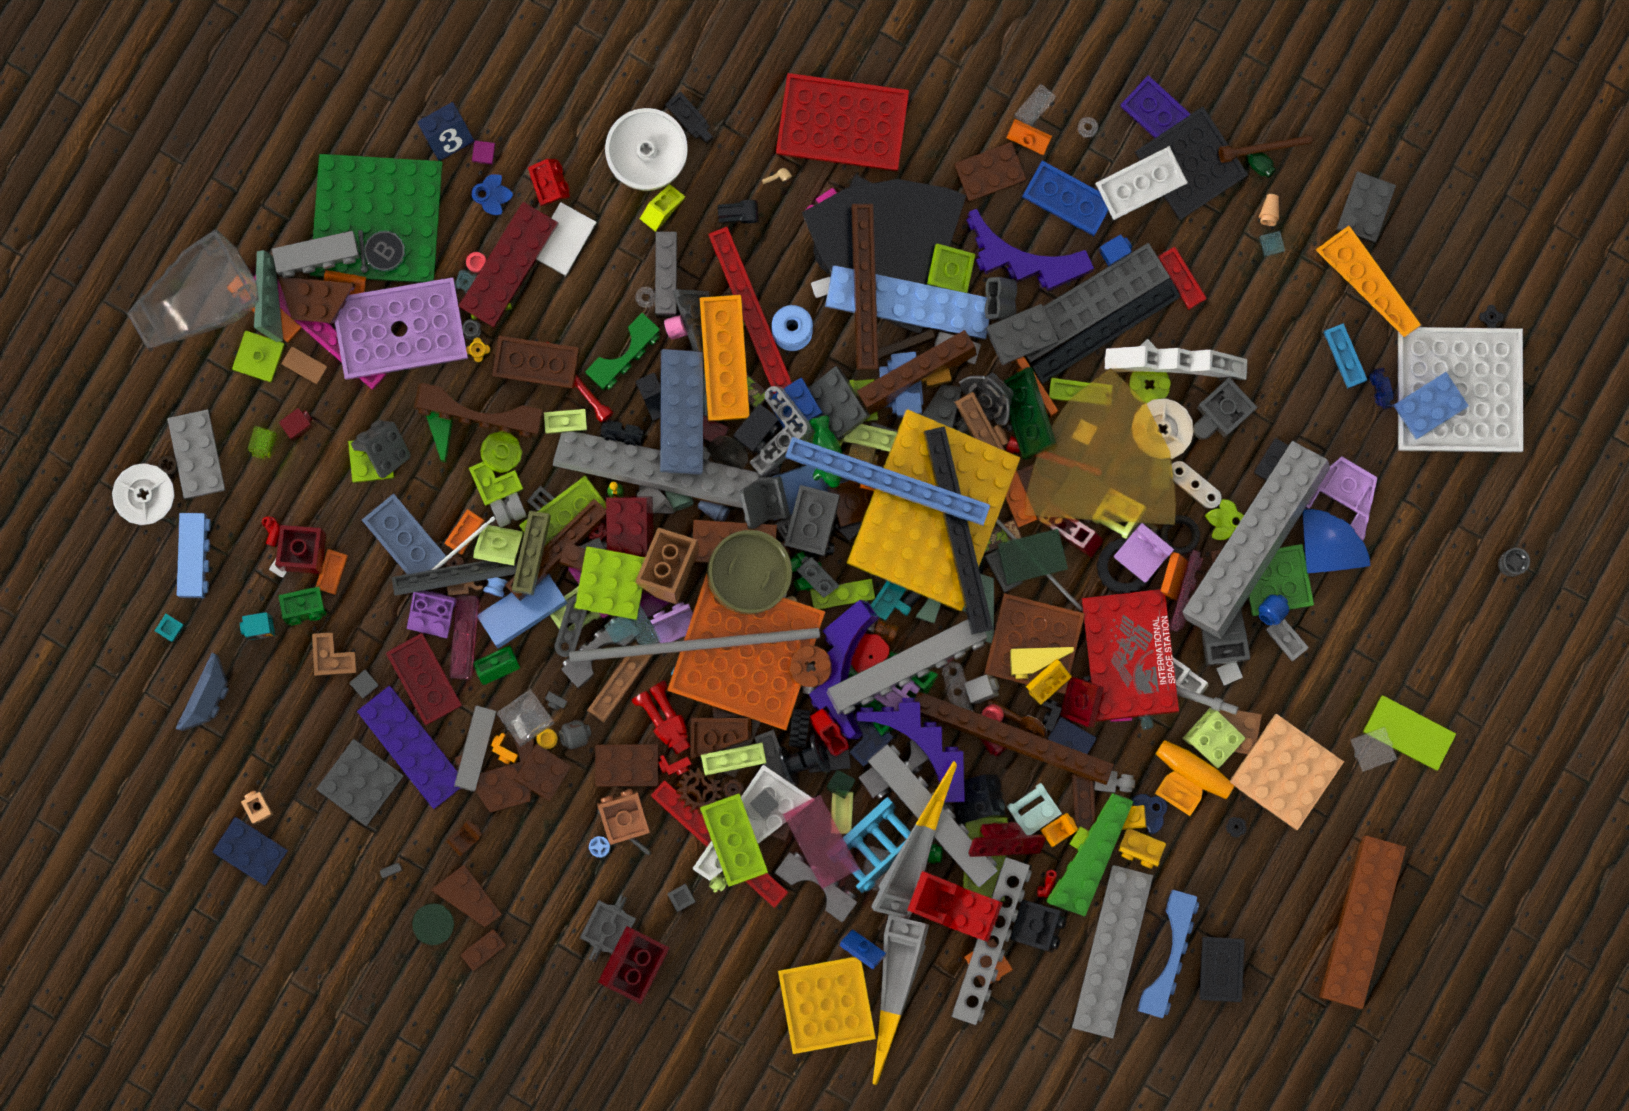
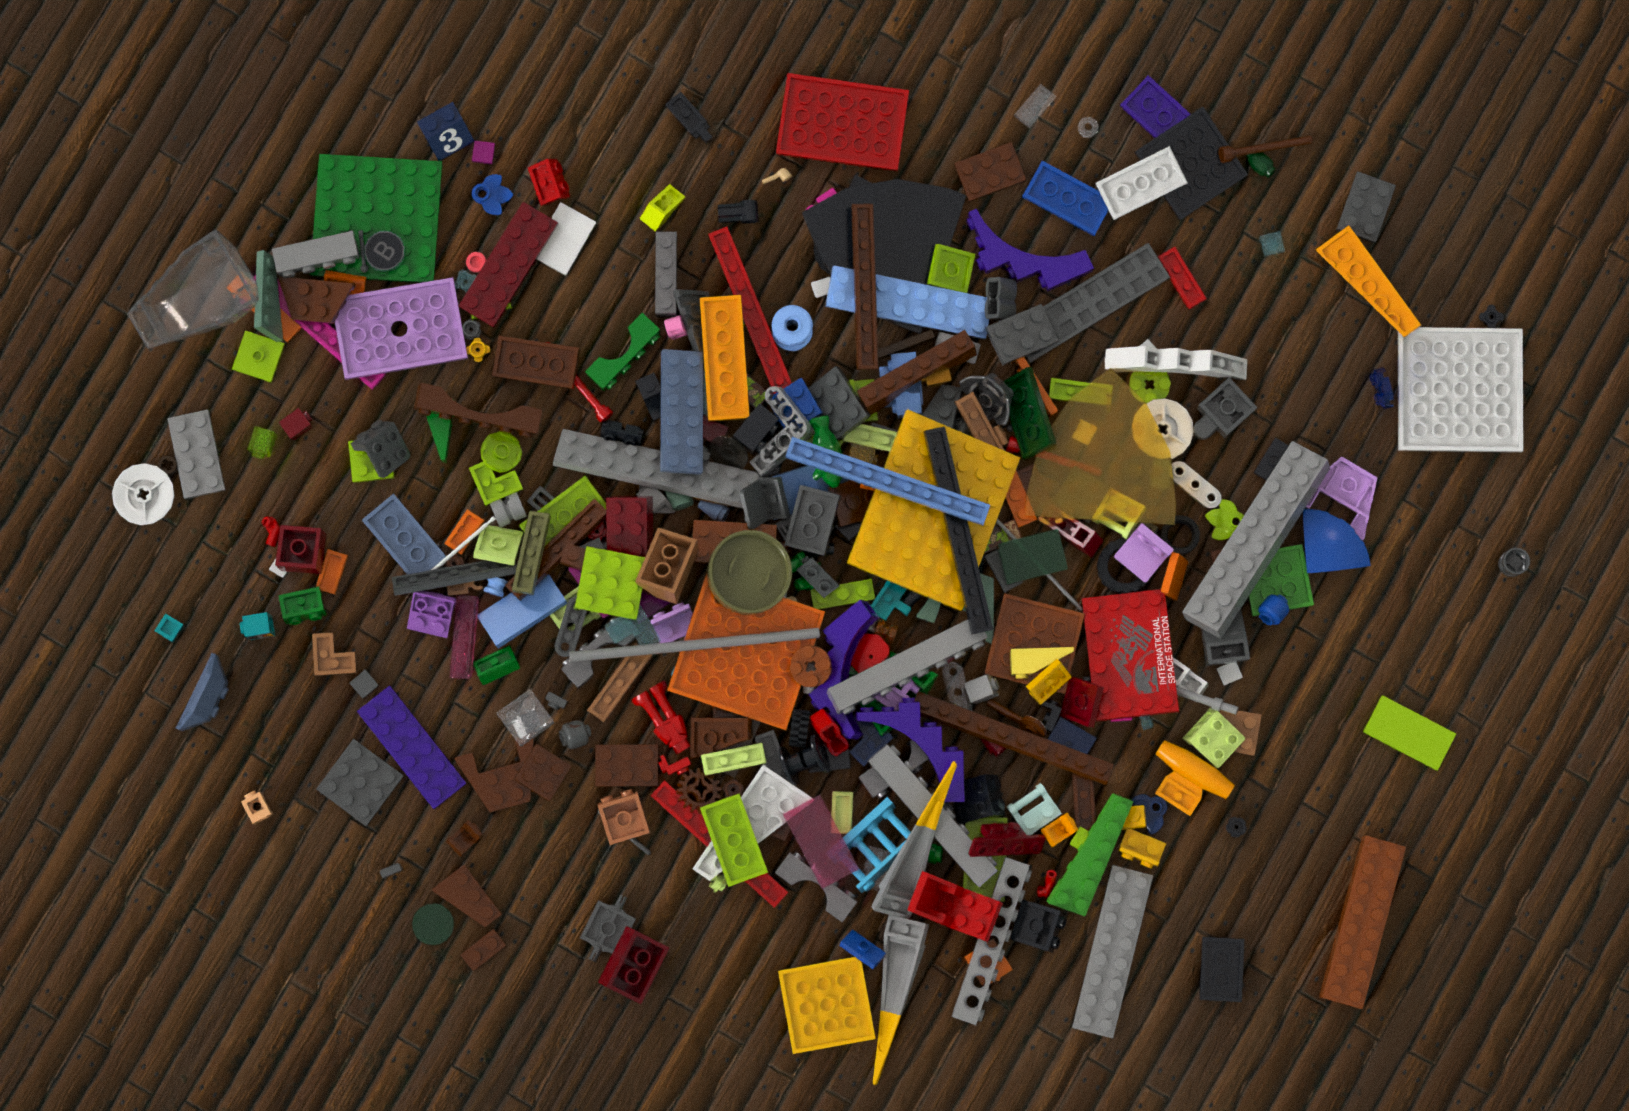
(192, 555): light blue brick -> none
(250, 851): dark blue plate -> none
(304, 365): medium nougat tile -> none
(423, 679): dark red plate -> none
(475, 748): light grey tile -> none
(505, 755): light orange bracket -> none
(547, 739): yellow plate -> none
(565, 421): yellowish green plate -> none
(598, 844): light blue wheel -> none
(615, 488): bright green hinge -> none
(645, 290): clear plate -> none
(646, 149): white dish -> none
(681, 897): dark grey plate -> none
(764, 803): dark grey tile -> none
(840, 784): clear green plate -> none
(994, 712): coral tile -> none
(1029, 137): orange plate -> none
(1105, 330): black plate -> none
(1115, 250): blue brick -> none
(1125, 783): light grey plate -> none
(1155, 997): medium blue arch -> none
(1189, 582): clear pink plate -> none
(1270, 211): light nougat cone -> none
(1286, 772): light nougat plate -> none
(1287, 639): light grey plate -> none
(1345, 356): dark azure plate -> none
(1373, 749): clear piece -> none
(1430, 405): medium blue plate -> none

